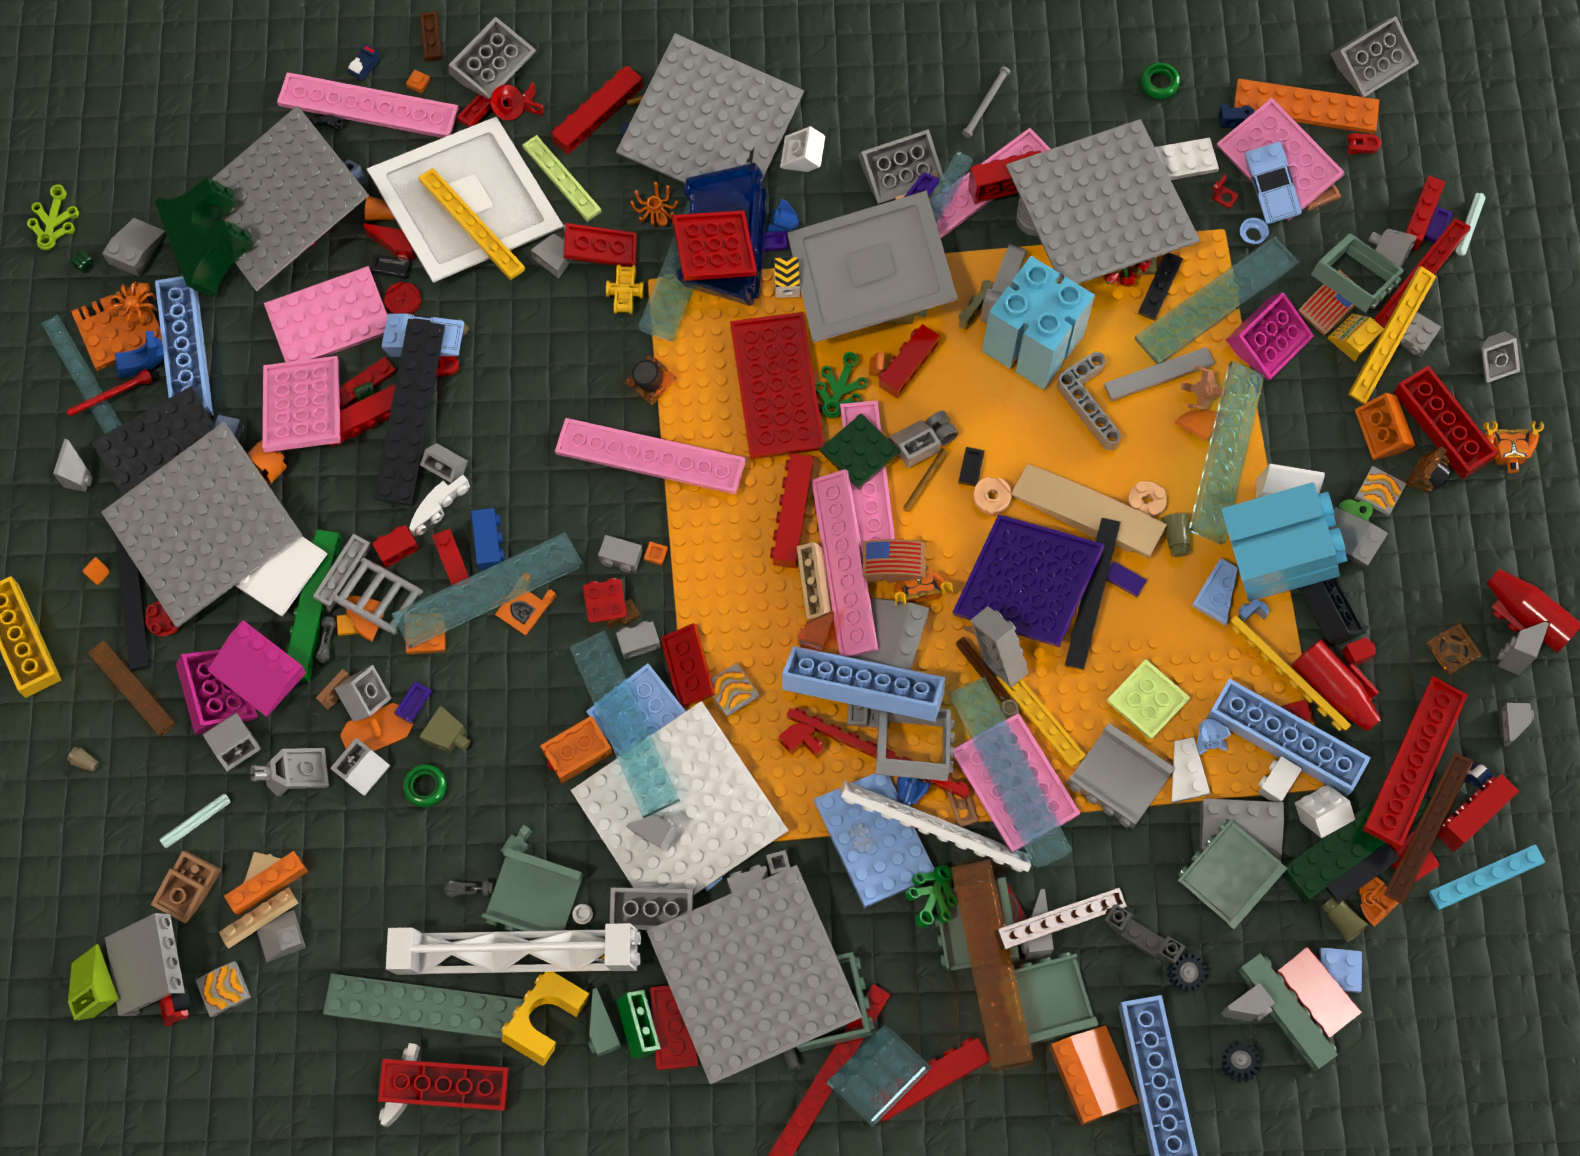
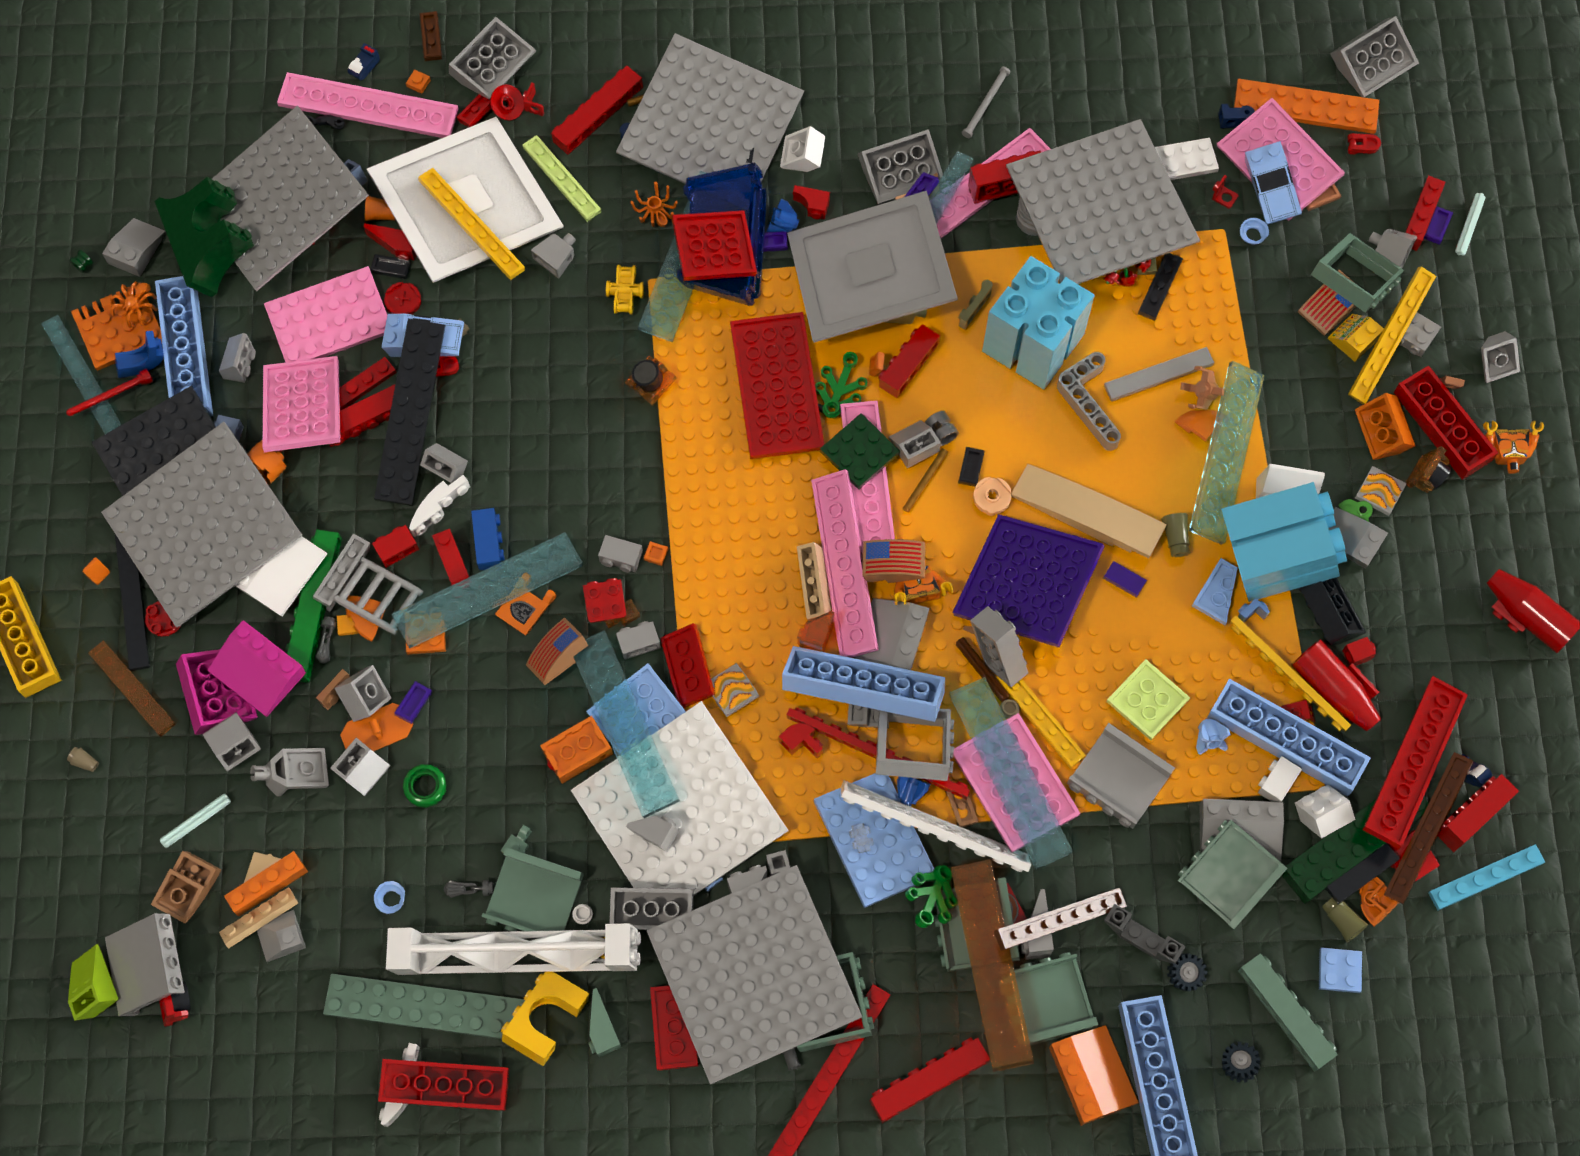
(53, 220): lime plant -> none
(71, 469): light grey slope -> none
(223, 989): slope -> none
(237, 358): none -> light grey slope
(363, 391): dark green tile -> none
(382, 890): none -> light blue piece
(444, 732): olive torso -> none
(556, 651): none -> medium nougat slope
(599, 245): red tile -> none
(638, 1024): green brick -> none
(650, 456): bright pink plate -> none
(787, 277): piece -> none
(793, 510): red brick -> none
(814, 201): none -> red arch
(878, 1075): clear light blue slope -> none
(1008, 270): light grey beam -> none
(1092, 597): black tile -> none
(1151, 490): light nougat plate -> none
(1160, 68): green wheel -> none
(1188, 775): white wing -> none
(1216, 300): clear light blue plate -> none
(1251, 1005): light grey slope -> none
(1270, 336): dark pink slope -> none
(1319, 992): tile -> none
(1431, 261): red plate -> none
(1451, 382): none -> nougat tile
(1452, 651): clear orange piece -> none
(1515, 720): light grey slope -> none
(1522, 649): light grey slope -> none

